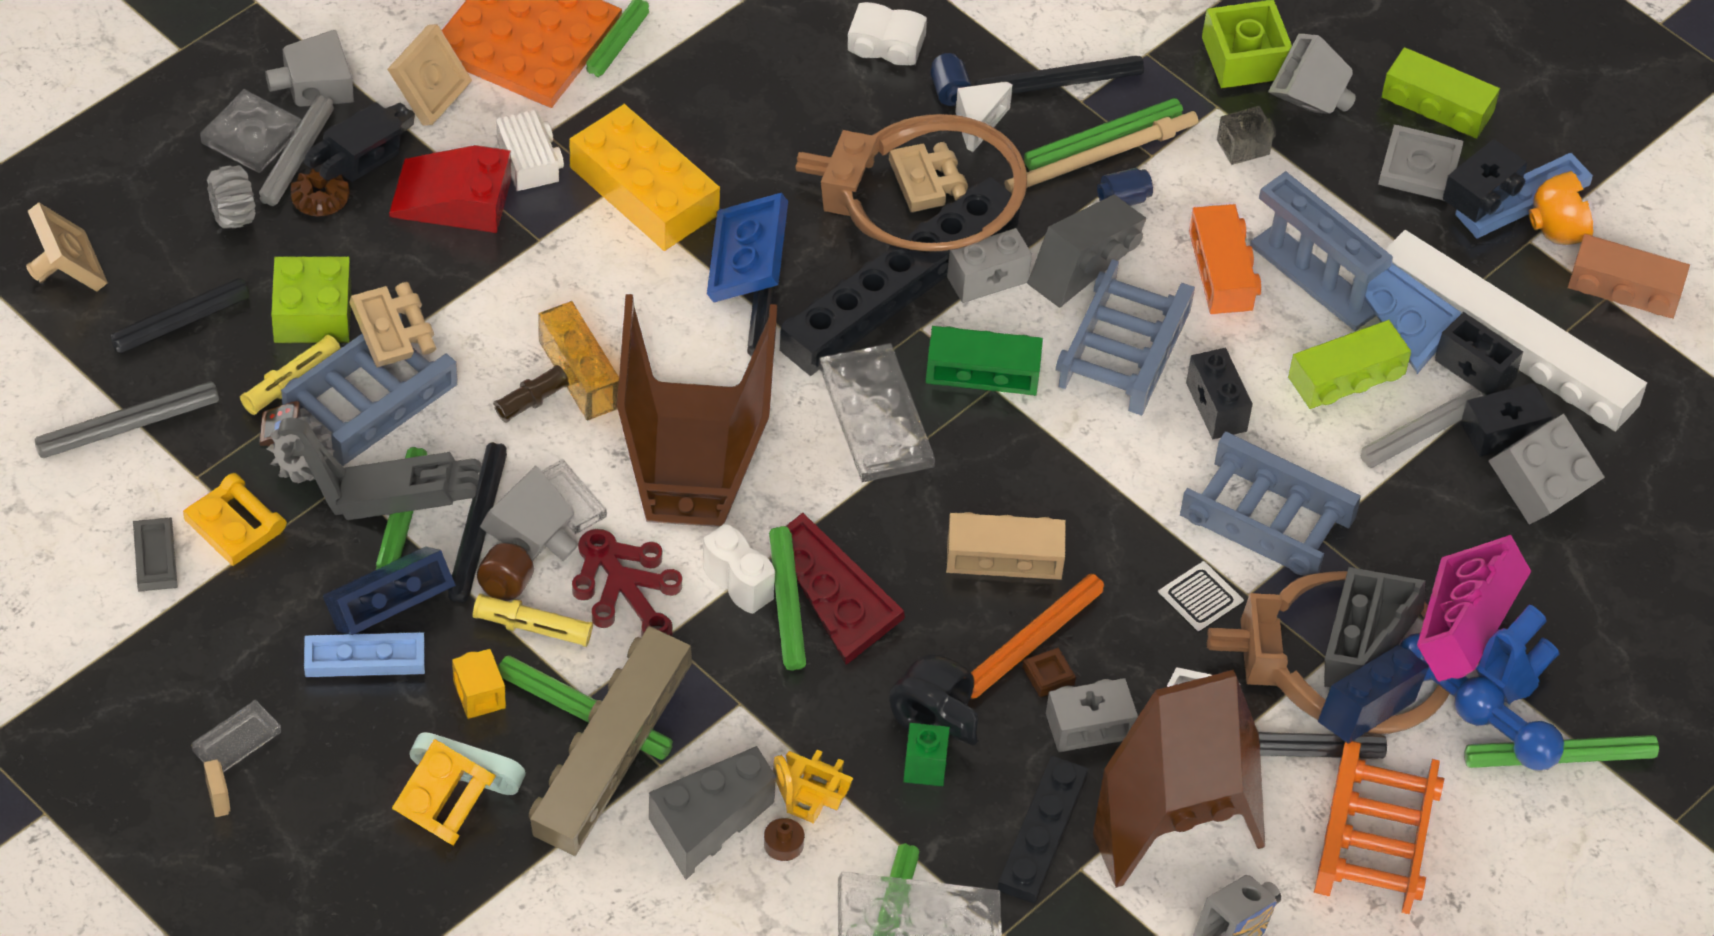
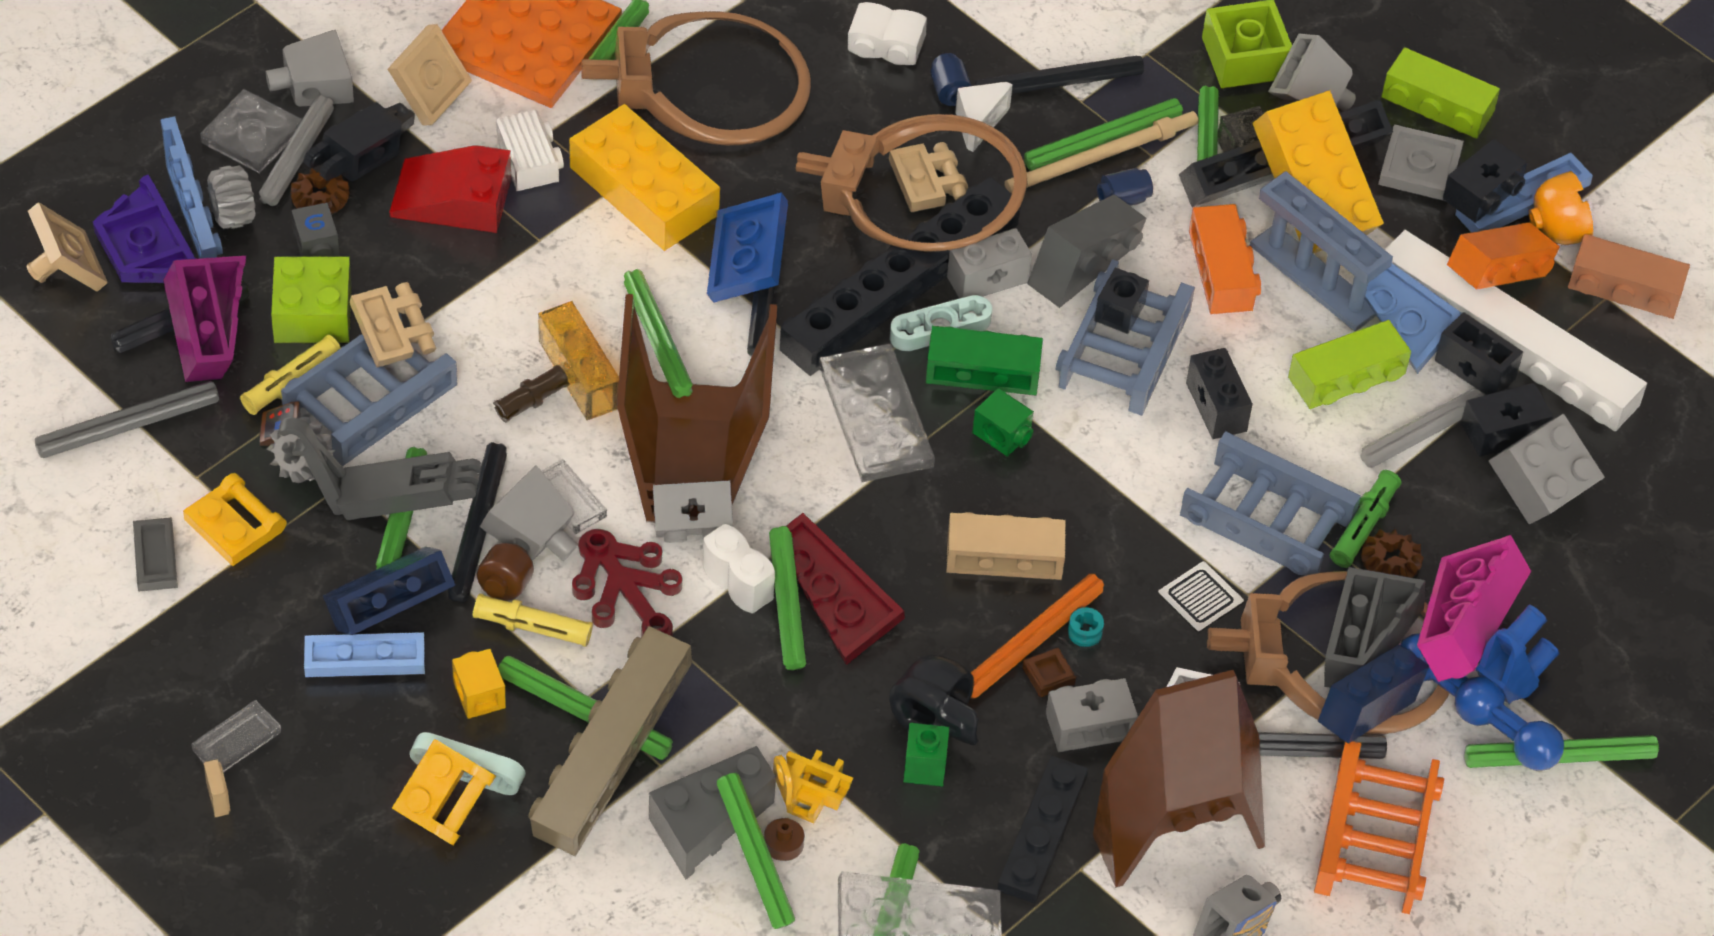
(141, 236): none -> dark purple wing
(189, 192): none -> medium blue wing
(204, 313): none -> magenta wedge
(315, 231): none -> dark grey brick
(635, 87): none -> medium nougat brick
(658, 334): none -> bright green axle
(675, 499): none -> light grey brick
(755, 850): none -> bright green axle
(951, 311): none -> light aqua beam
(1003, 422): none -> green brick
(1087, 616): none -> teal bush
(1121, 300): none -> black brick
(1207, 122): none -> bright green axle
(1248, 165): none -> black brick
(1316, 150): none -> yellow brick
(1384, 489): none -> bright green pin
(1405, 565): none -> reddish brown gear
(1503, 255): none -> orange brick

